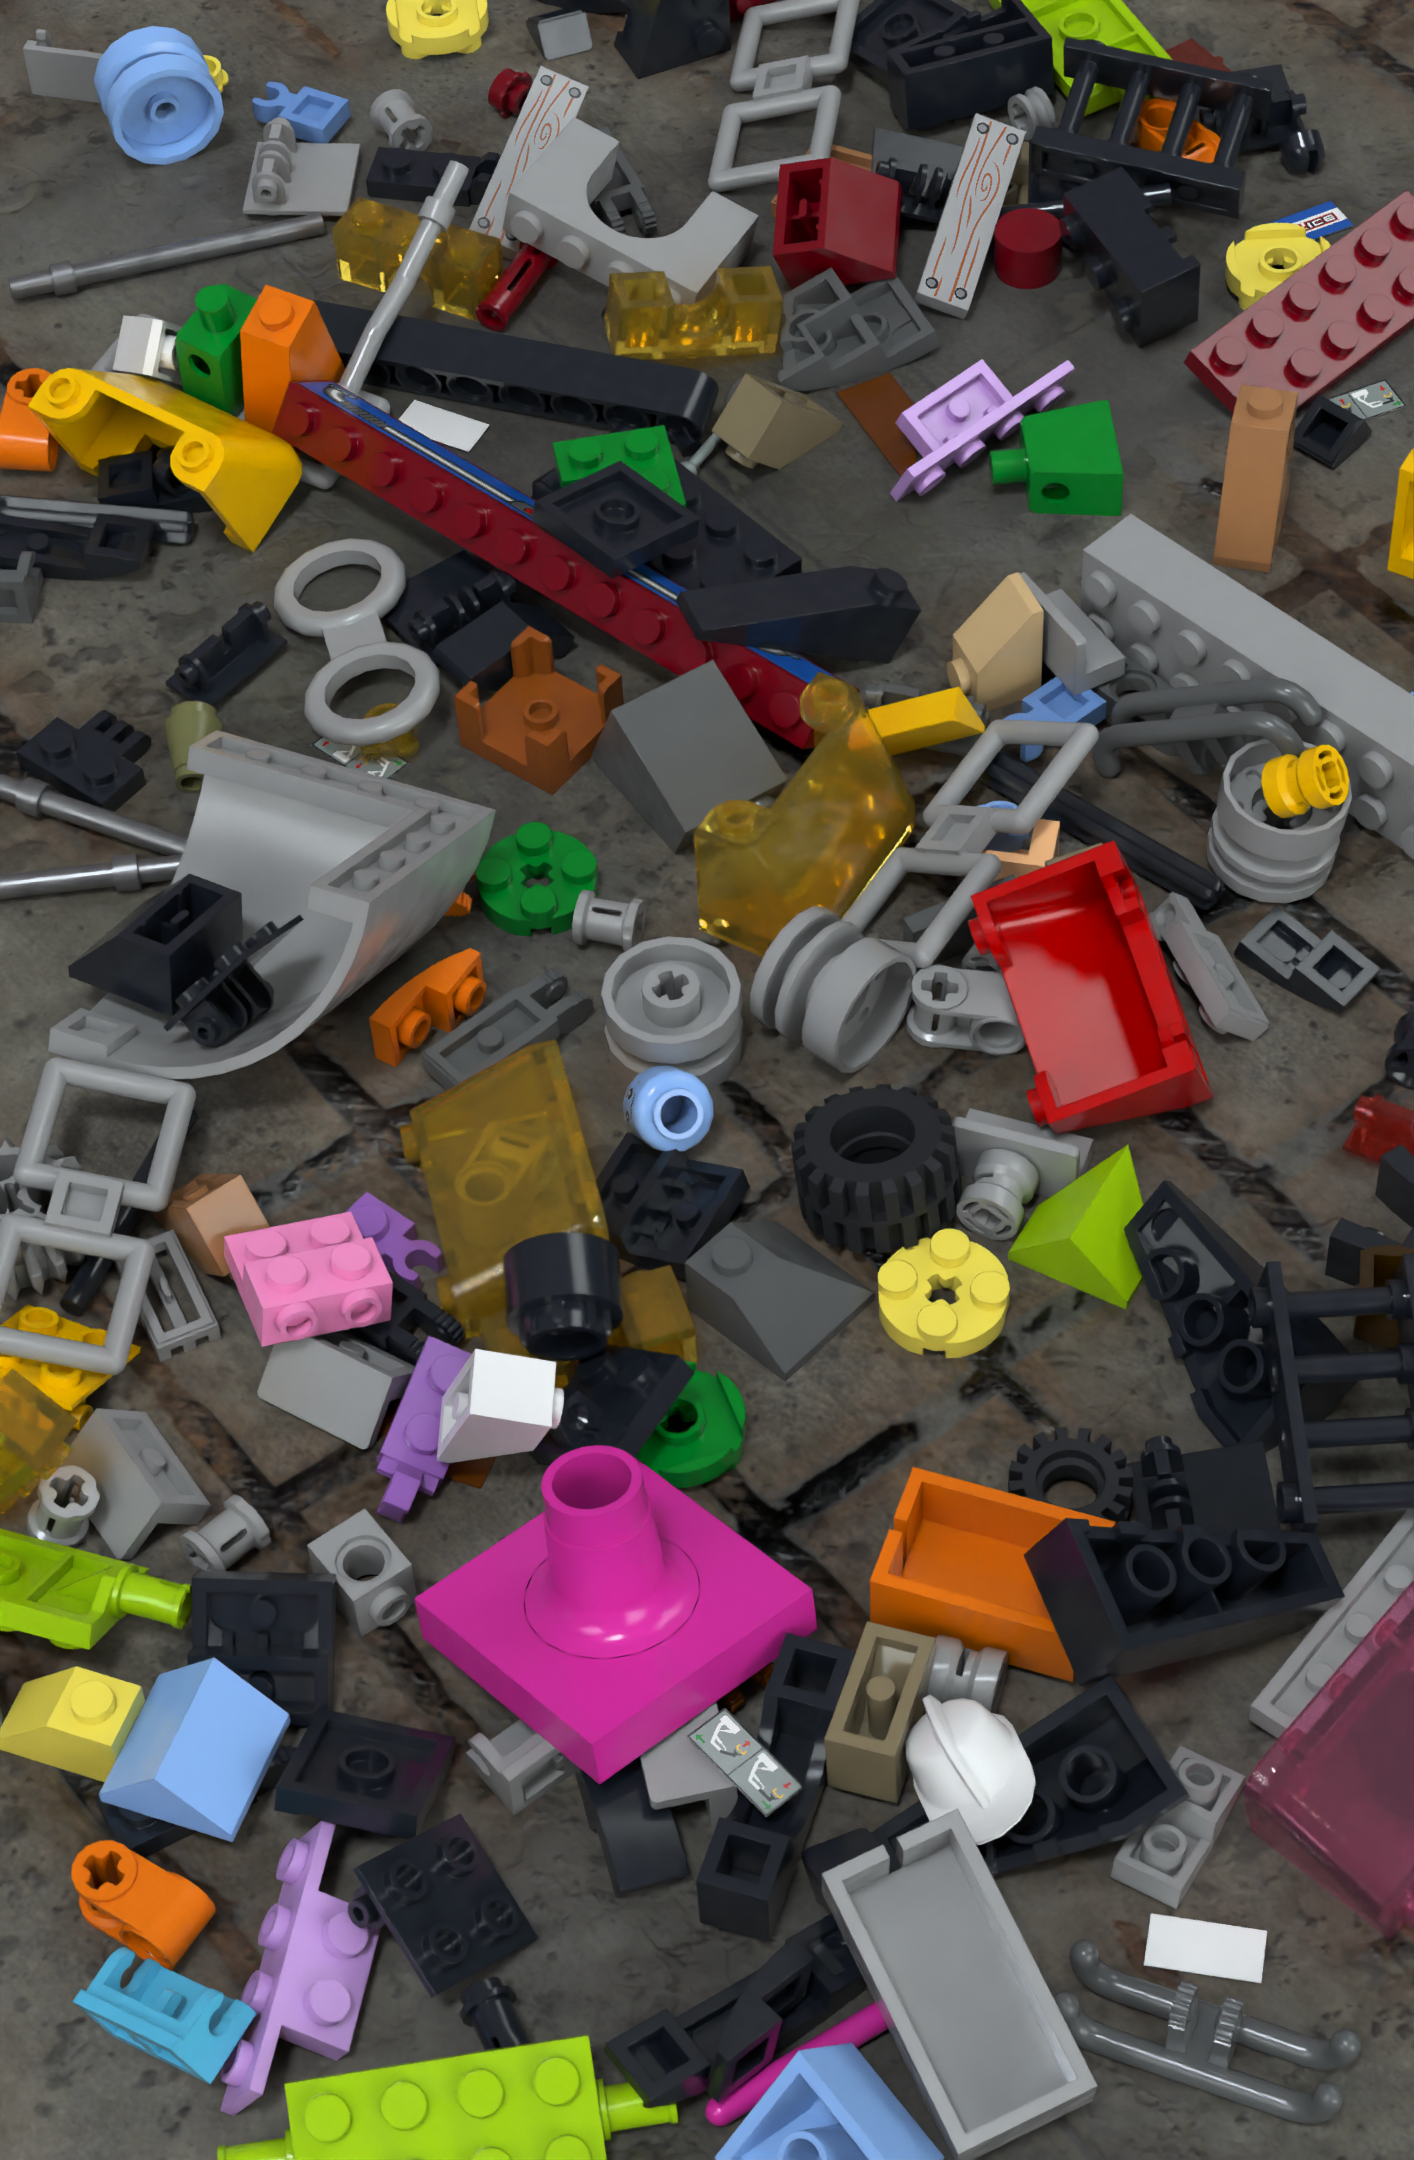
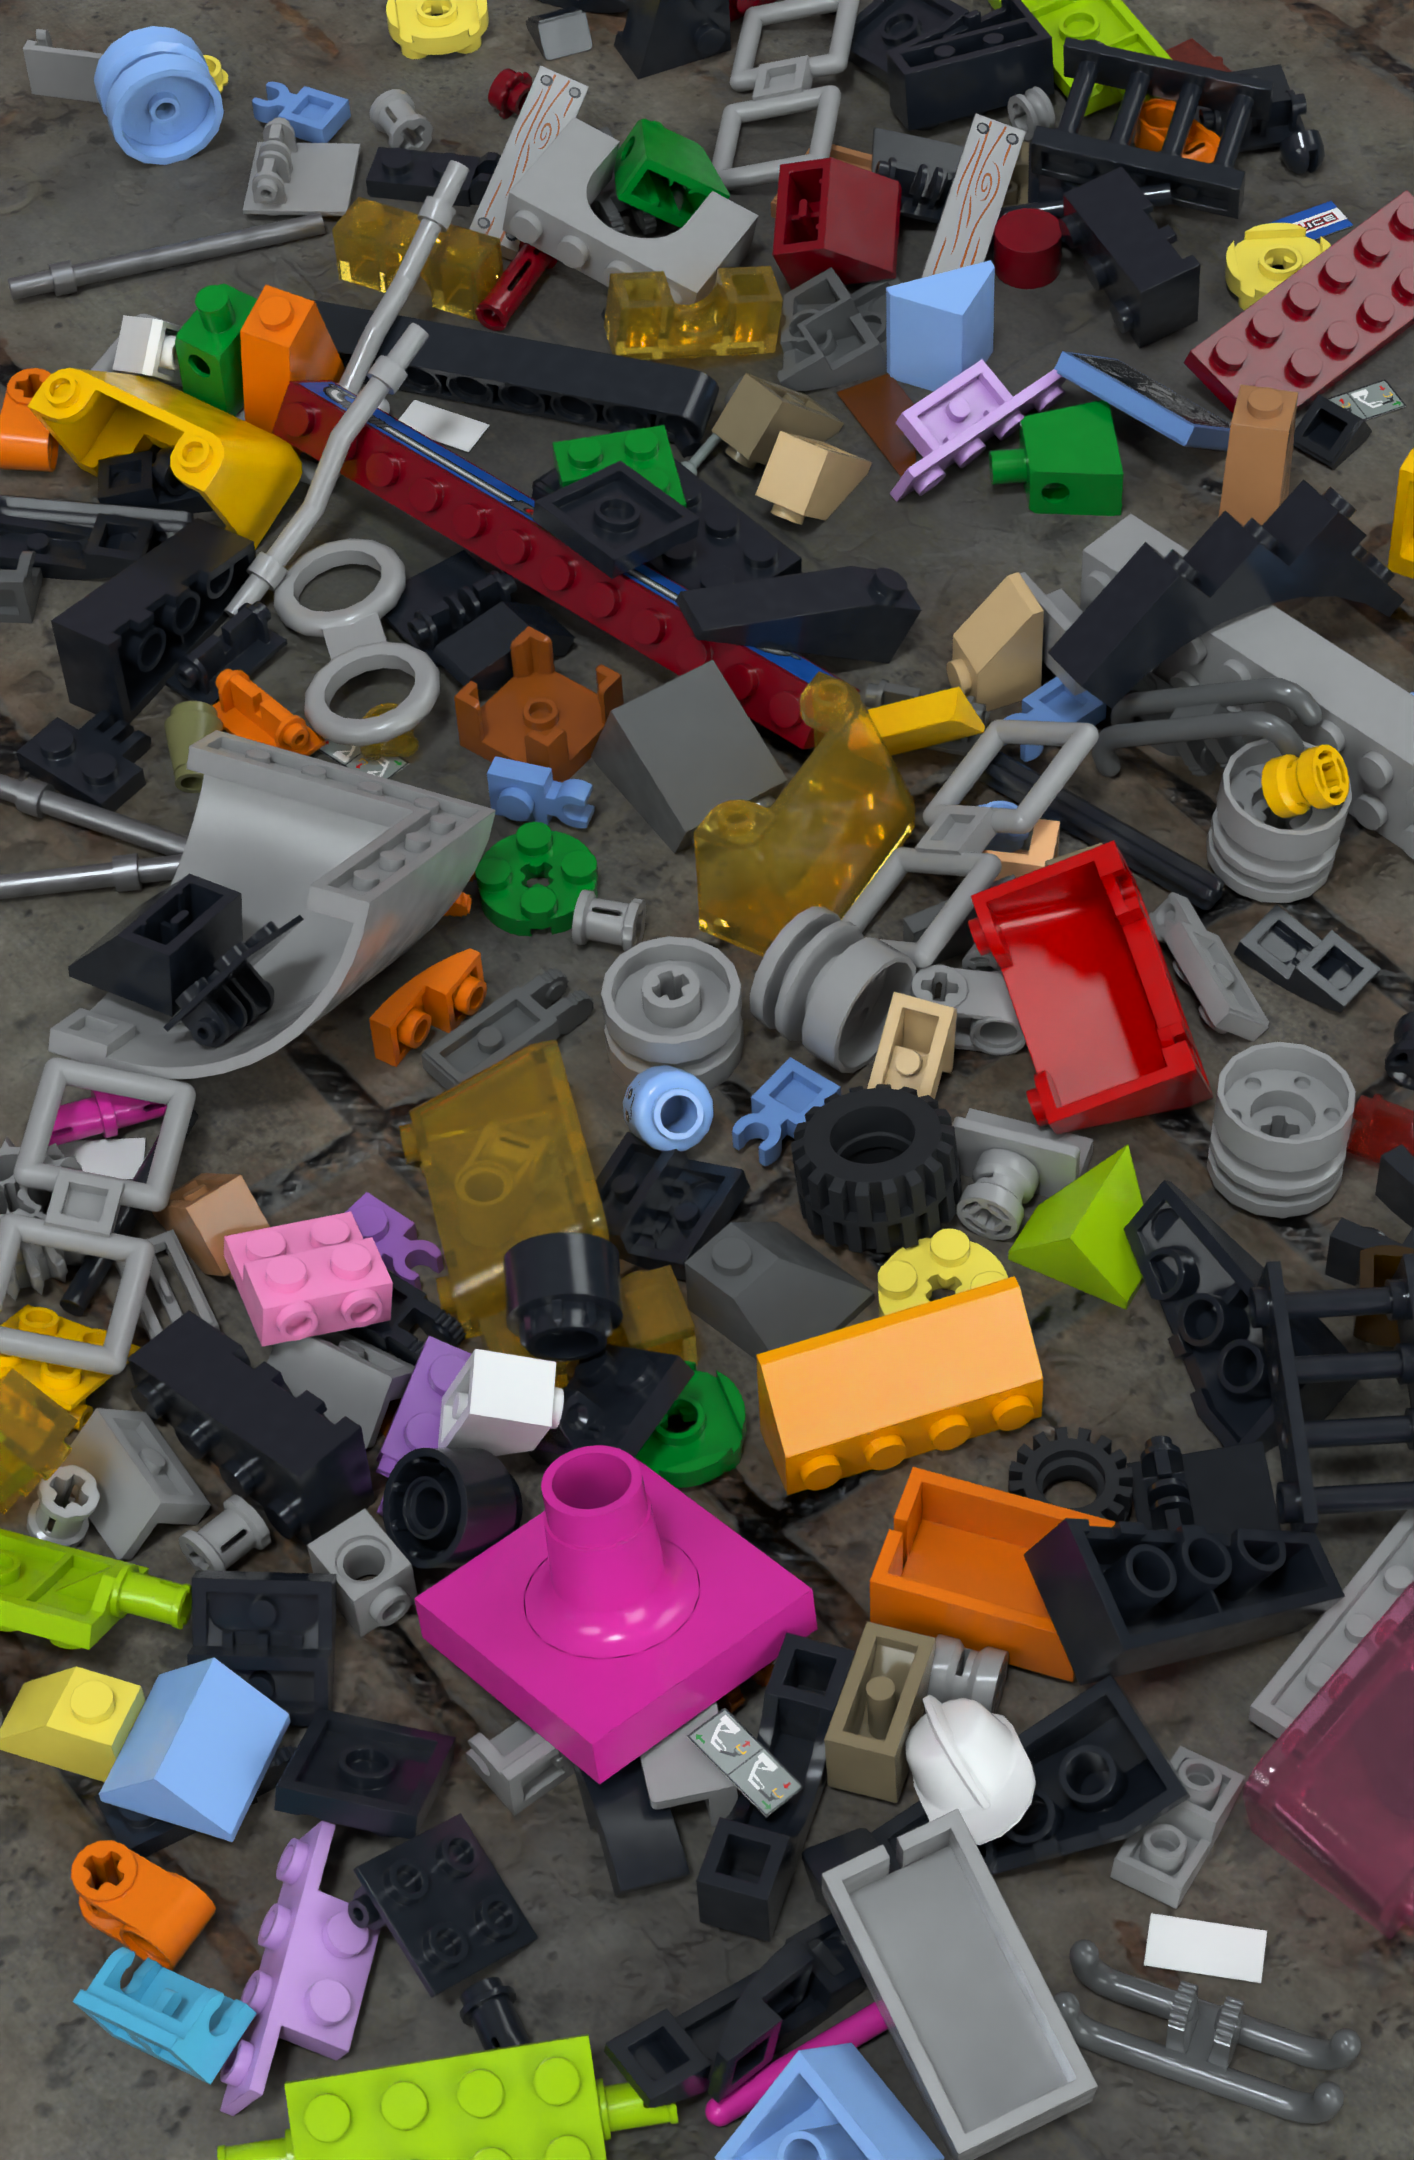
(101, 1115): none -> dark pink pin
(108, 1156): none -> white sticker
(136, 626): none -> black wedge
(254, 1428): none -> black wedge
(258, 717): none -> orange hinge
(384, 378): none -> light grey bar
(449, 1505): none -> black piece
(531, 795): none -> medium blue plate
(664, 173): none -> green torso
(780, 1107): none -> medium blue plate
(809, 477): none -> tan slope
(899, 1386): none -> light orange slope
(915, 1045): none -> tan slope
(940, 325): none -> light blue slope
(1145, 400): none -> medium blue tile
(1232, 569): none -> black arch
(1280, 1129): none -> light grey wheel

